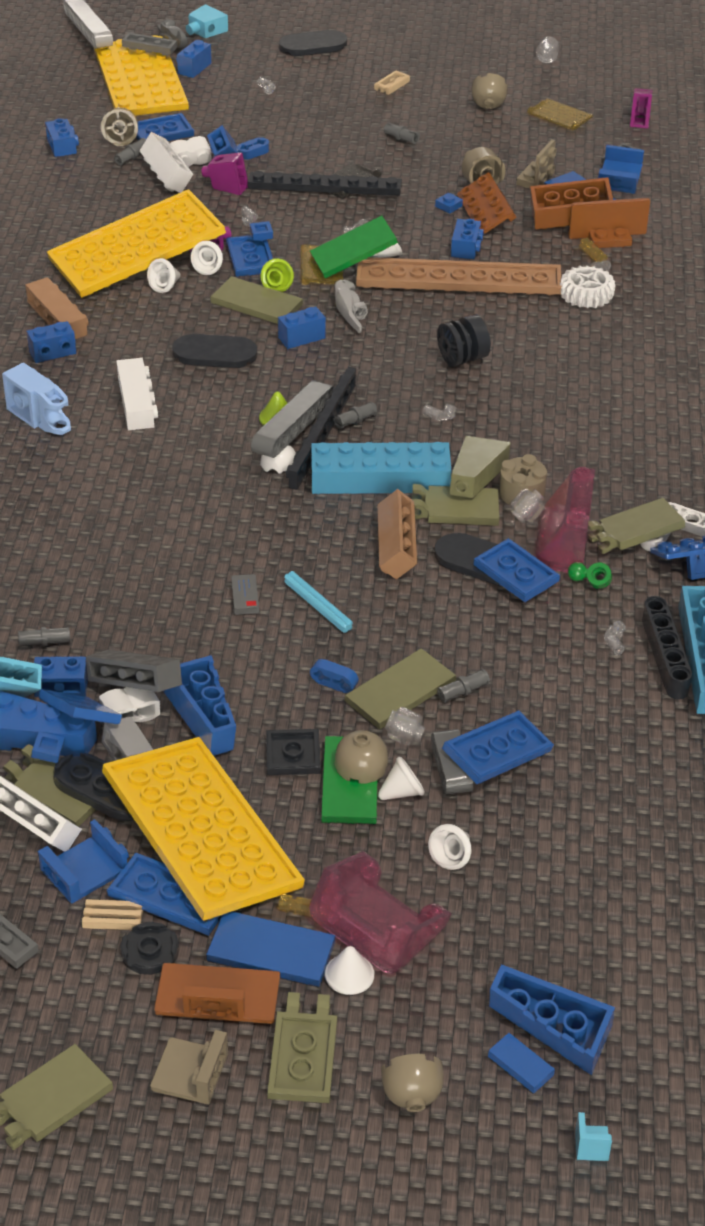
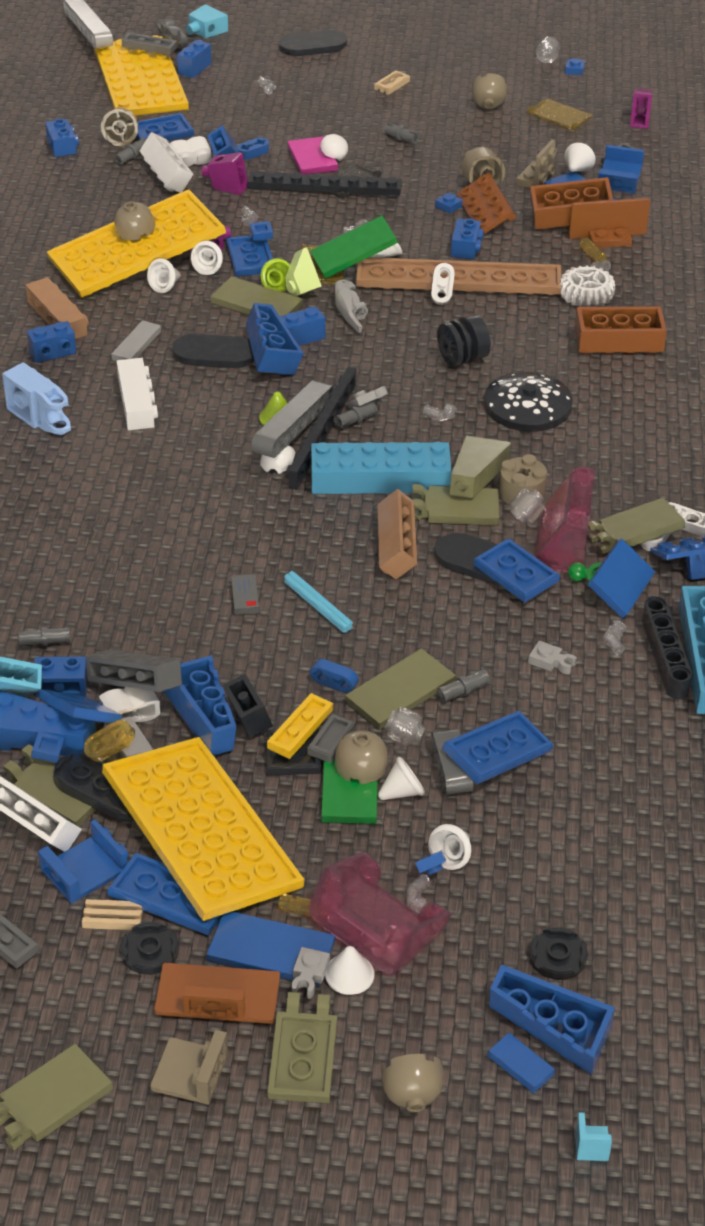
(112, 739): none -> clear yellow plate
(134, 220): none -> dark tan cylinder
(137, 341): none -> light grey tile
(247, 705): none -> black brick
(271, 341): none -> blue wedge
(300, 726): none -> yellow plate
(302, 274): none -> yellowish green slope
(309, 968): none -> light grey plate
(310, 157): none -> dark pink tile
(329, 736): none -> dark grey tile
(334, 146): none -> white hair
(362, 398): none -> light grey plate
(414, 893): none -> clear arm
(431, 863): none -> blue plate
(442, 285): none -> white plate
(528, 401): none -> black dish
(550, 656): none -> light grey plate
(558, 954): none -> black tile
(574, 66): none -> blue plate
(579, 157): none -> white hat
(620, 329): none -> dark orange brick
(621, 578): none -> blue tile

